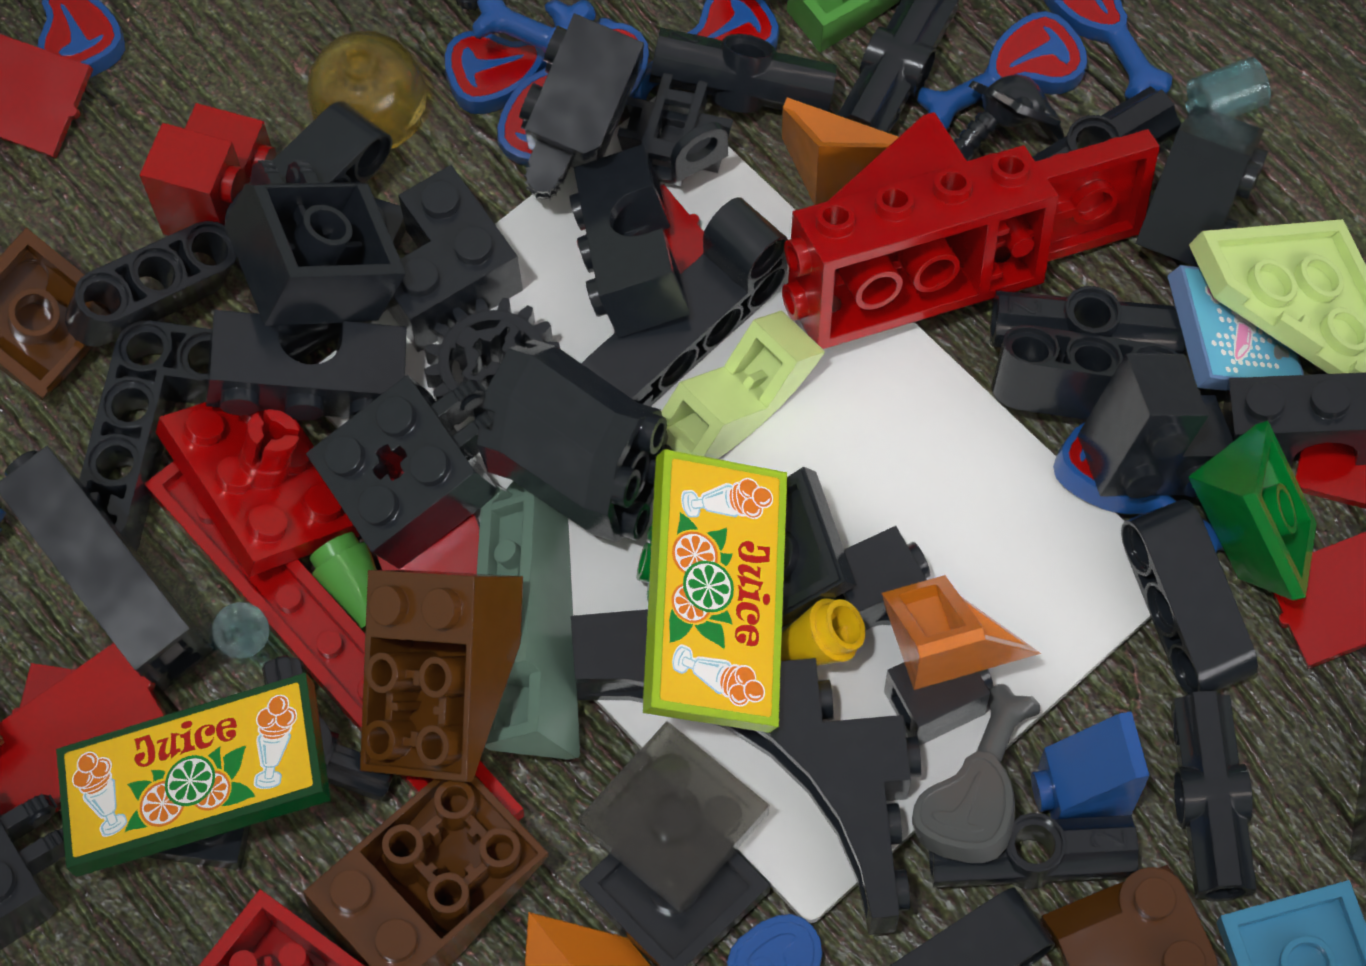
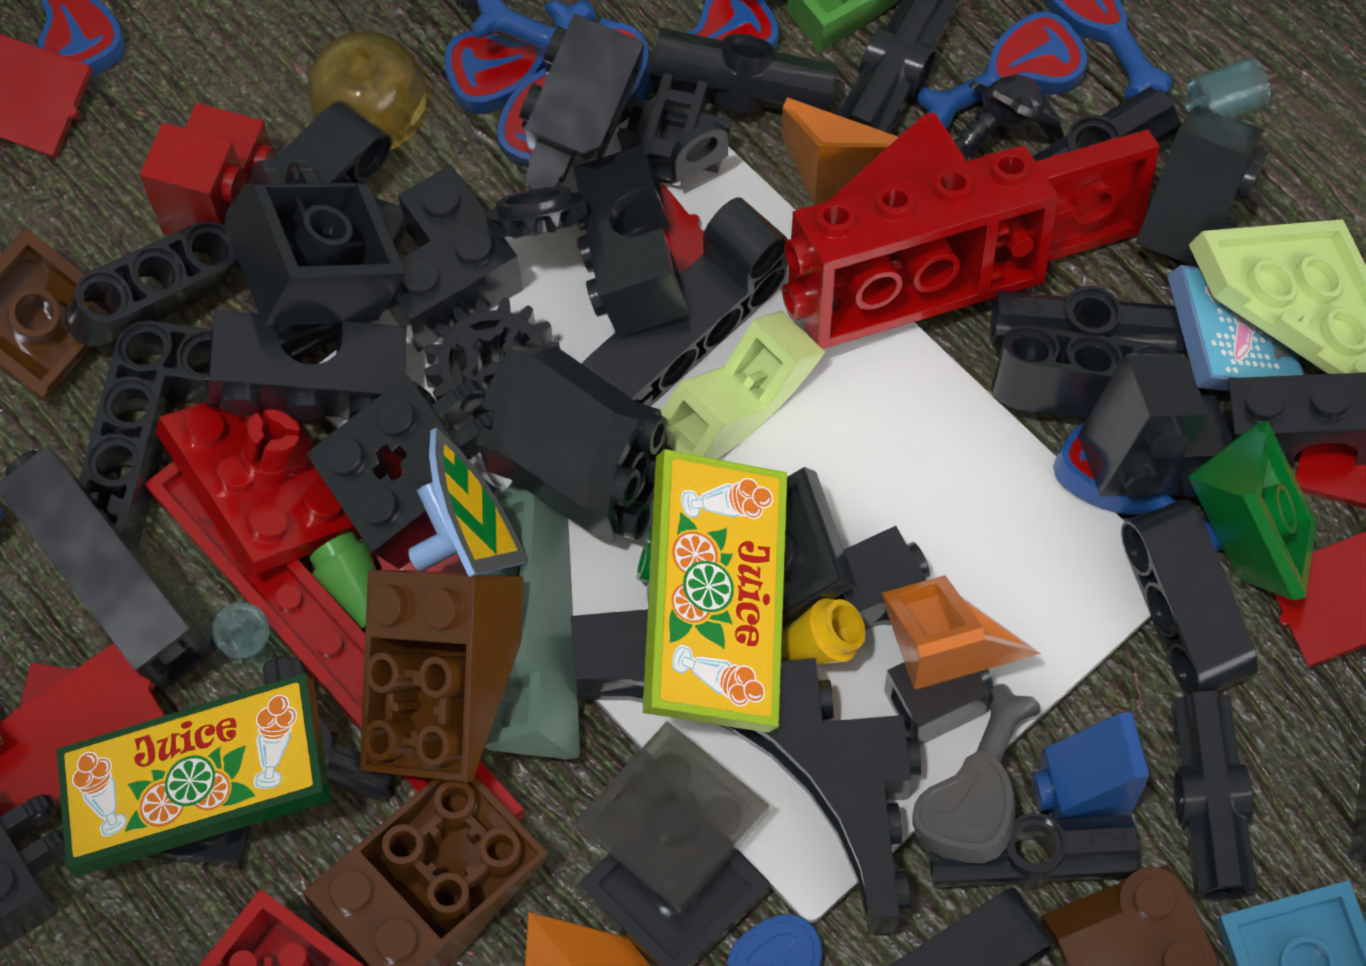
(463, 516): none -> shield
(536, 212): none -> black gear

